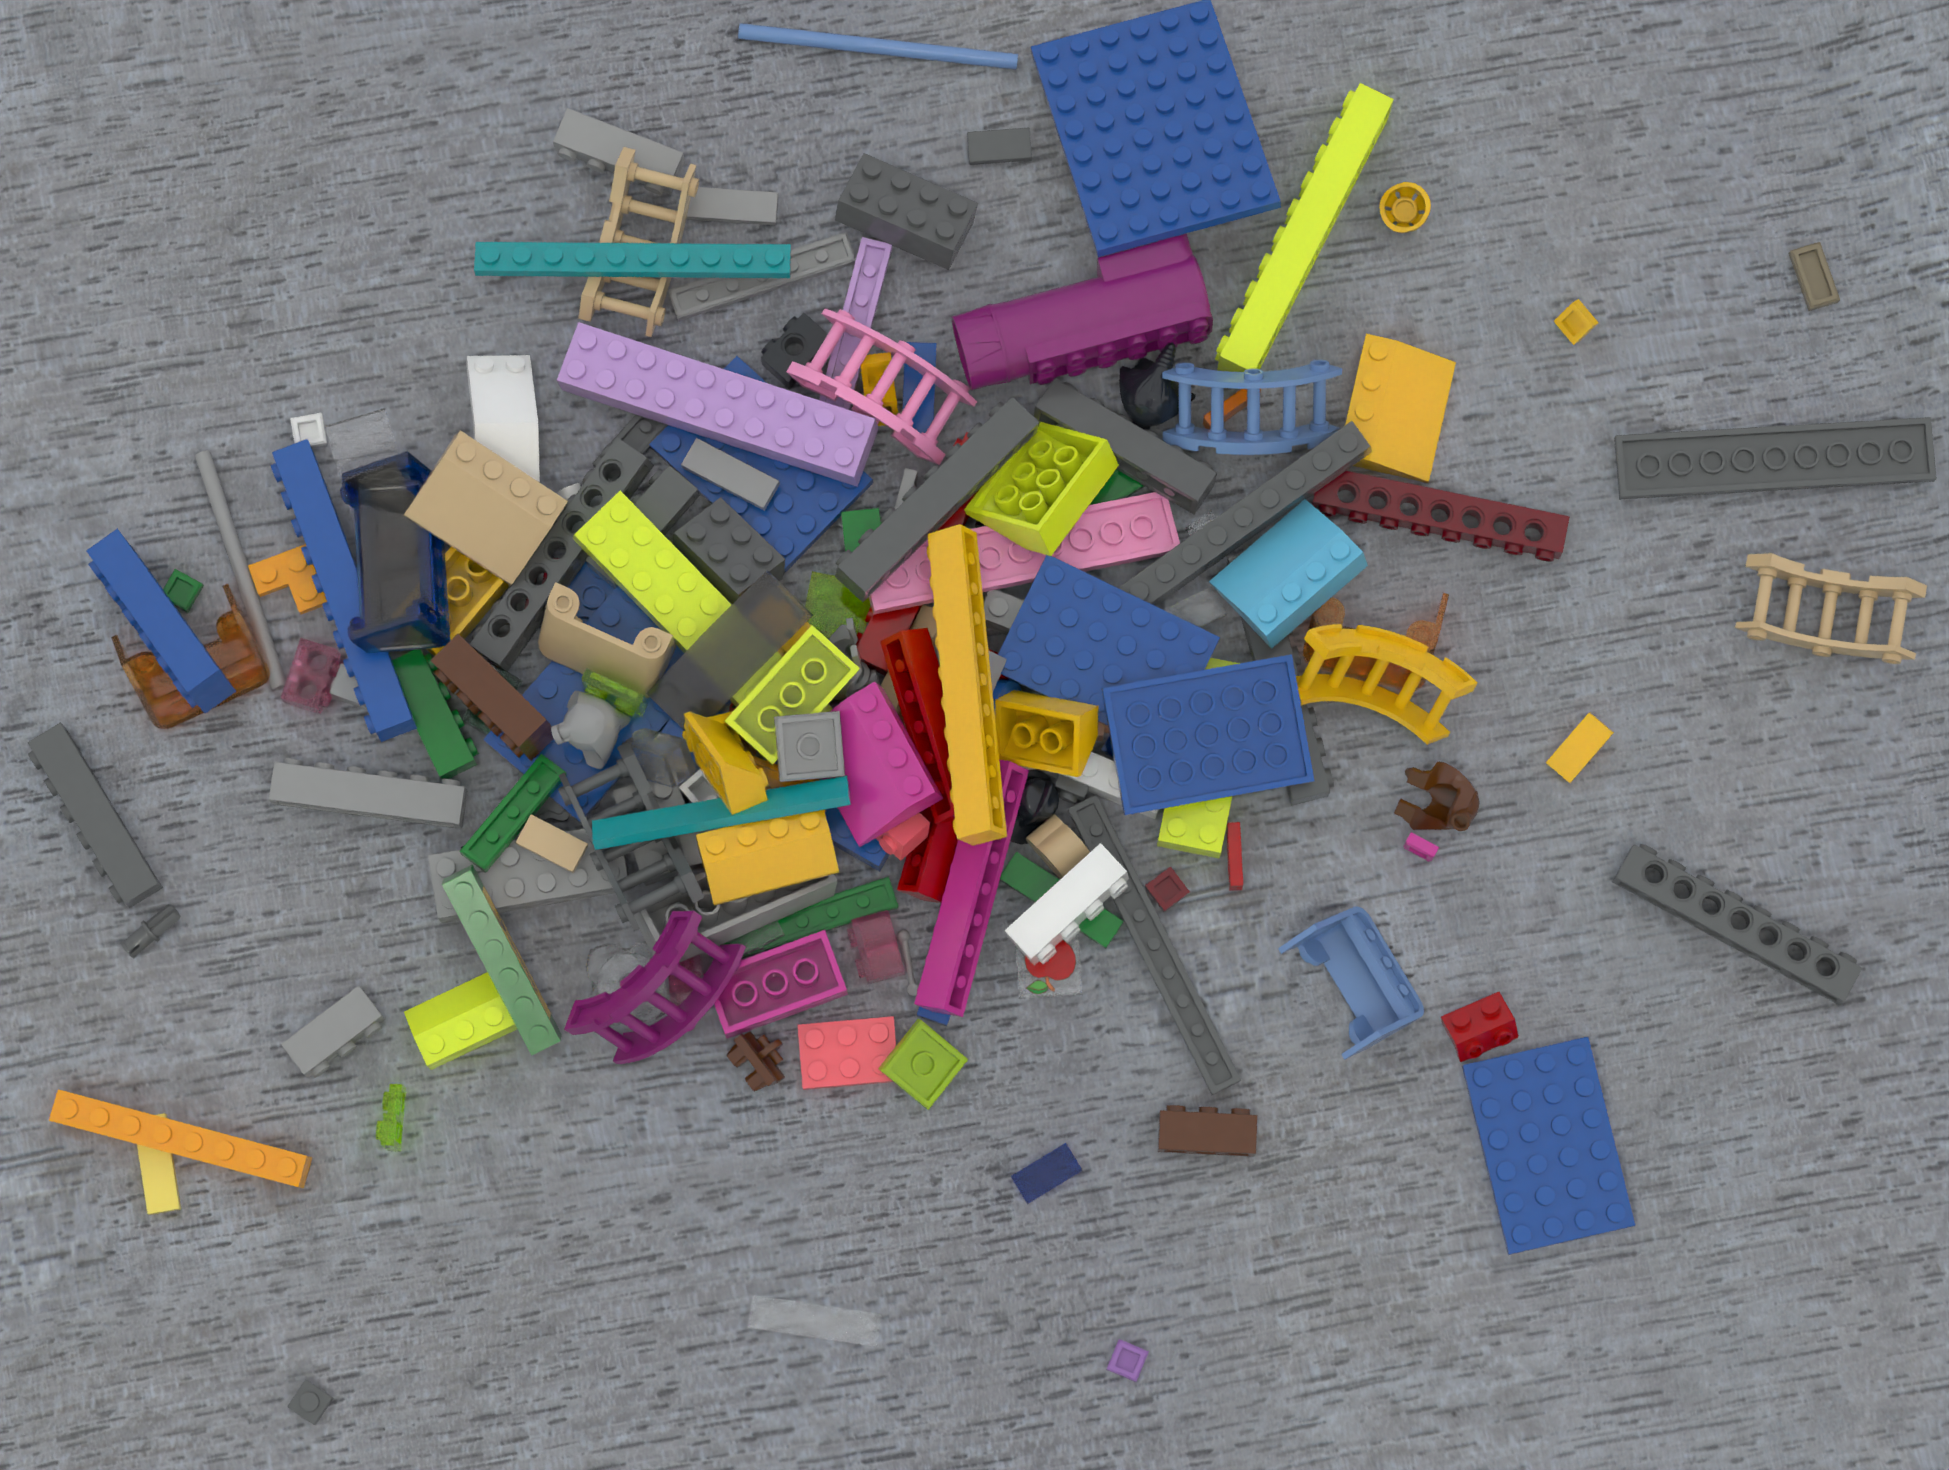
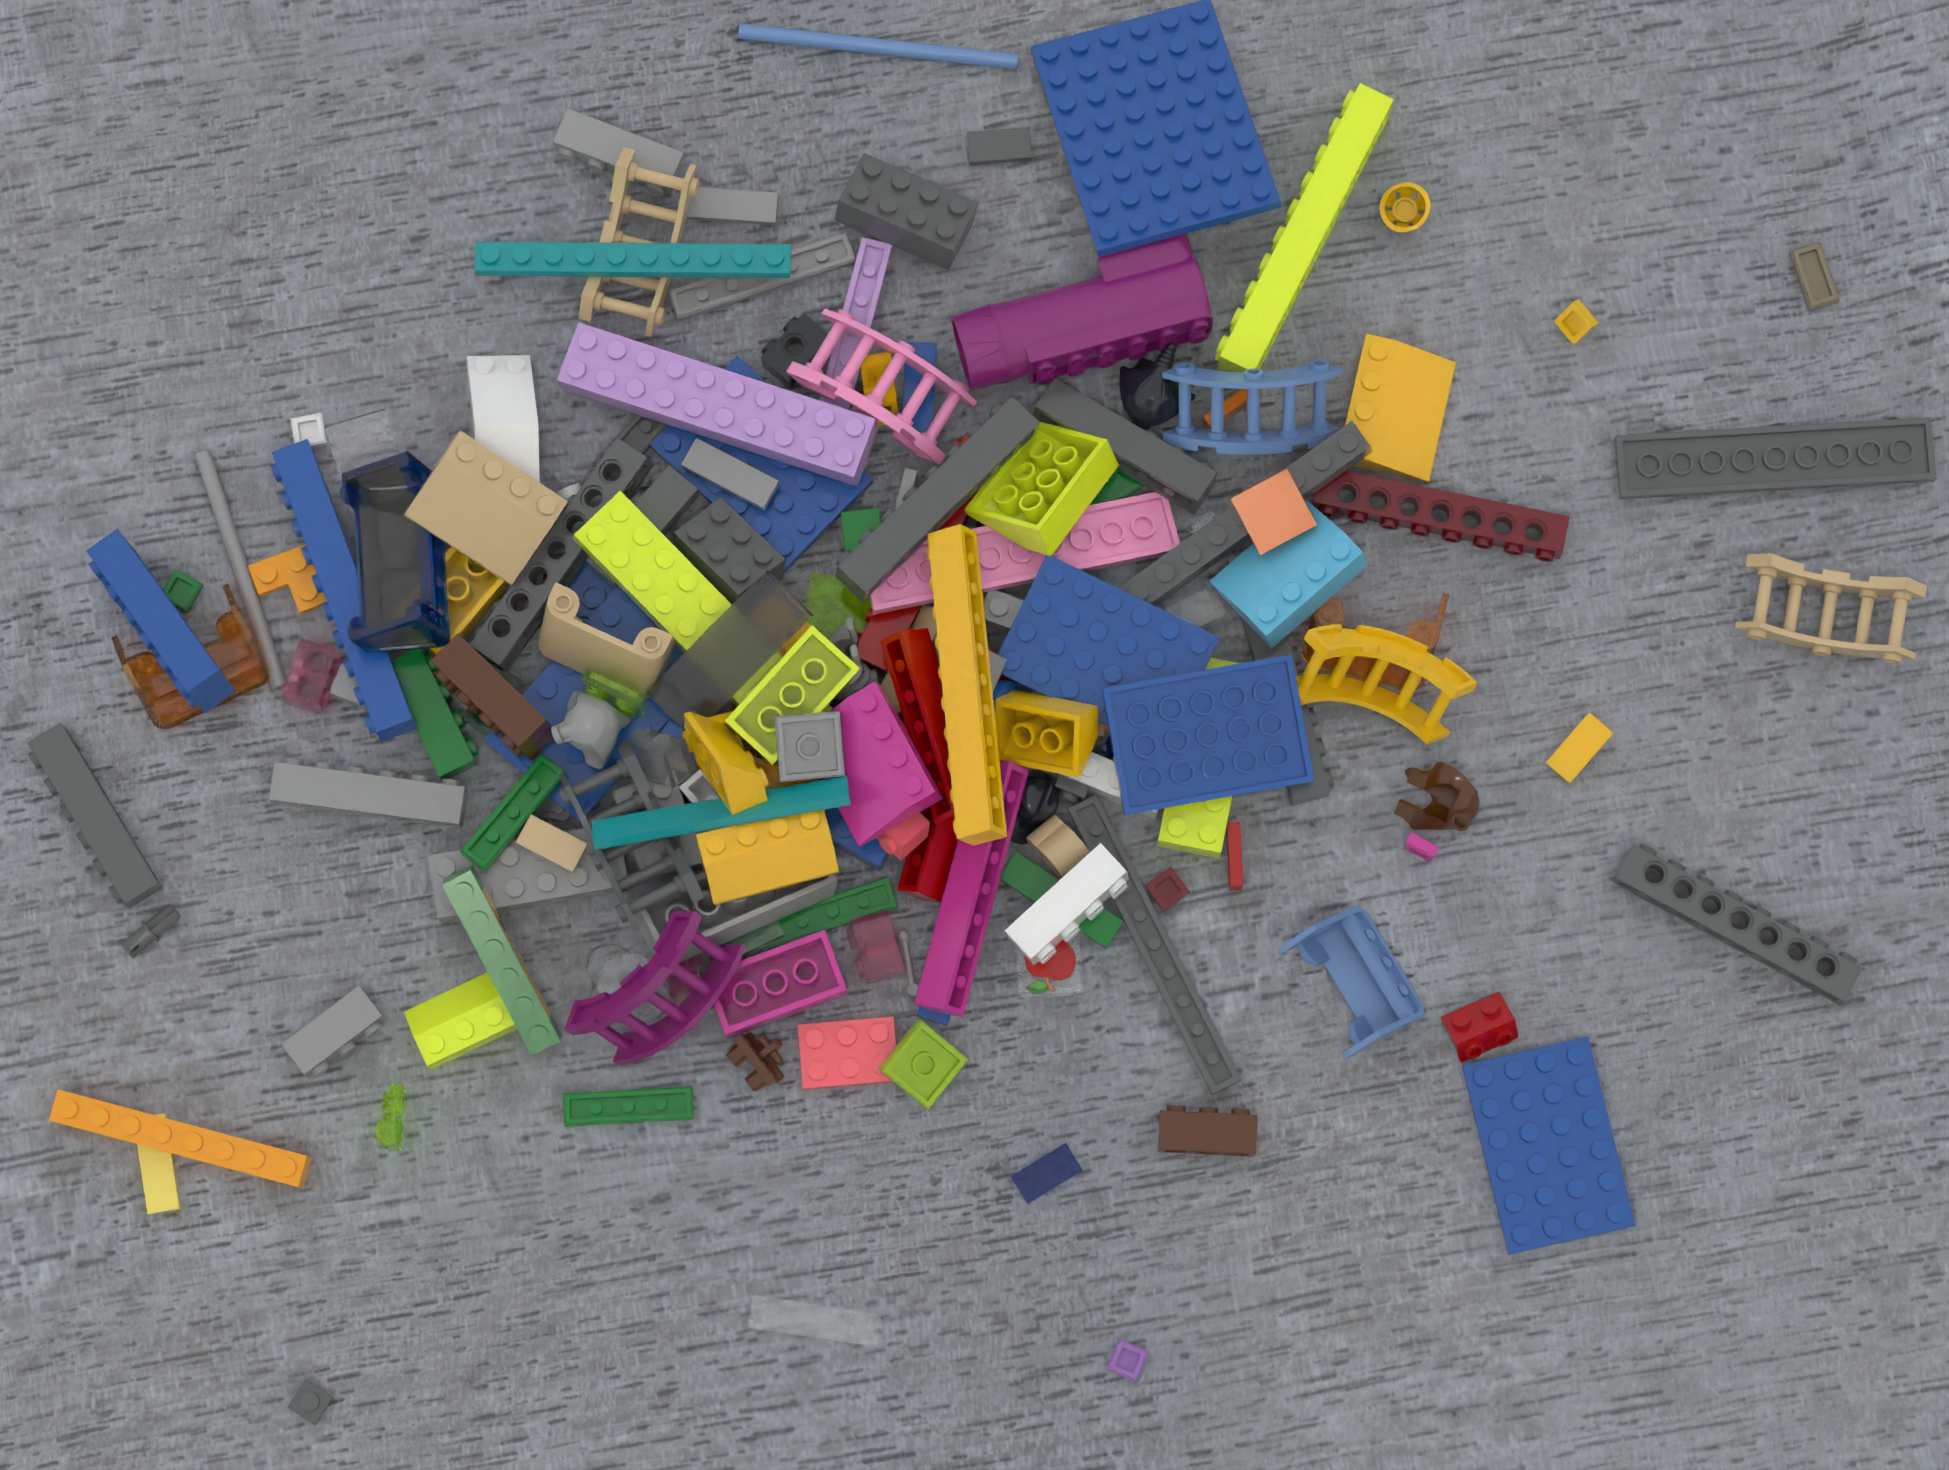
(628, 1106): none -> green tile
(1273, 511): none -> orange tile

